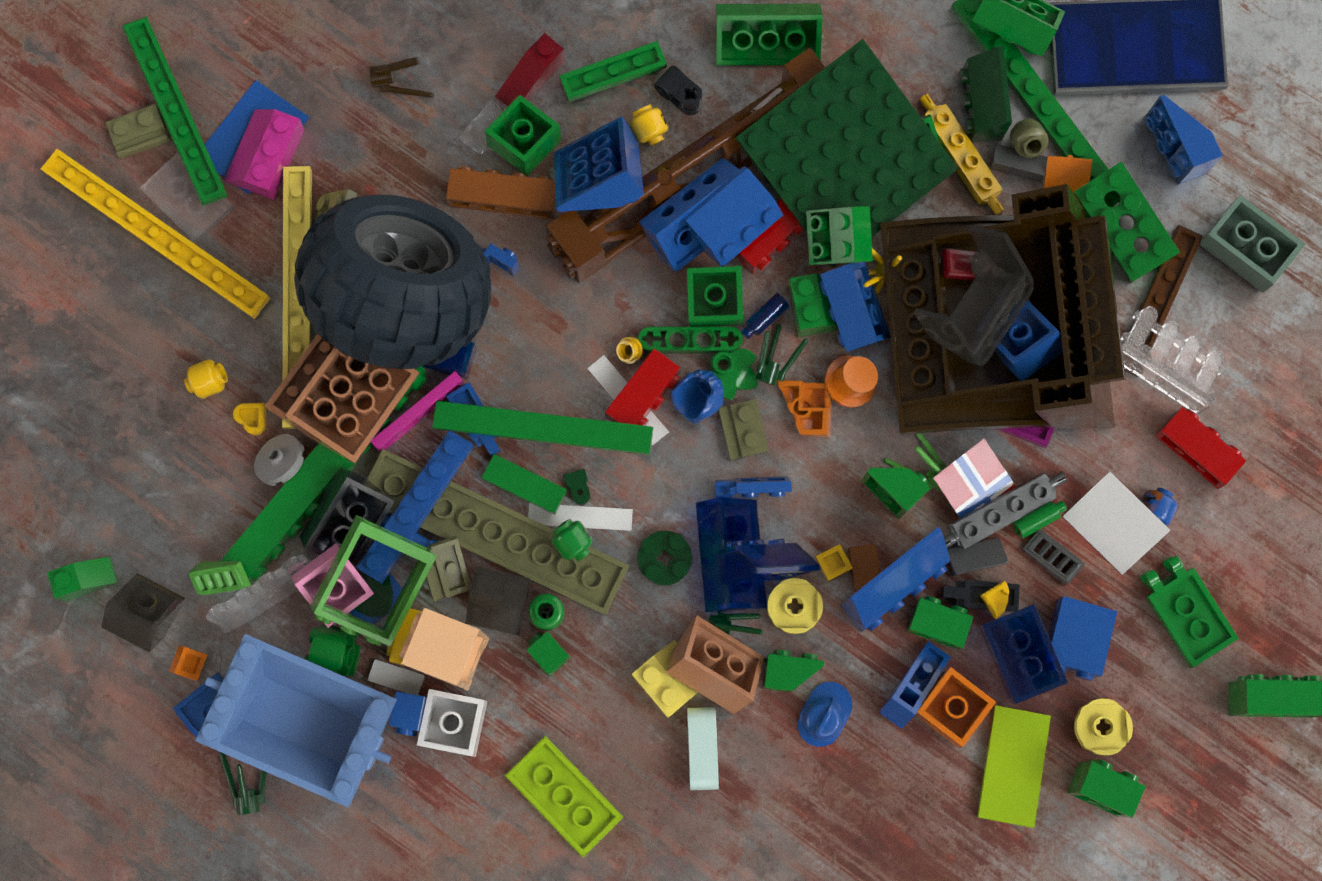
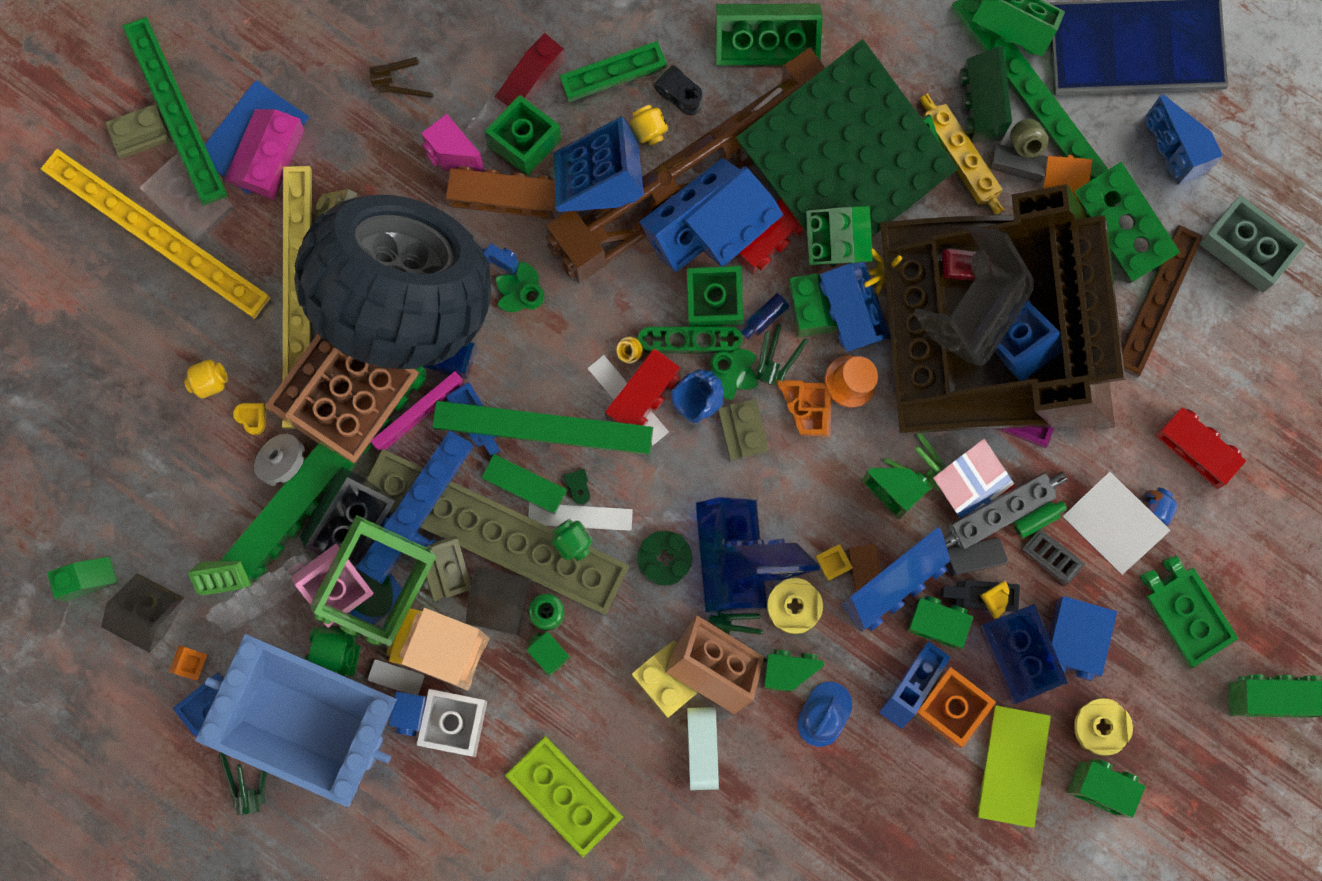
(450, 147): none -> dark pink slope
(518, 287): none -> green plate
(752, 486): blue hinge -> none
(1171, 377): clear fence -> none

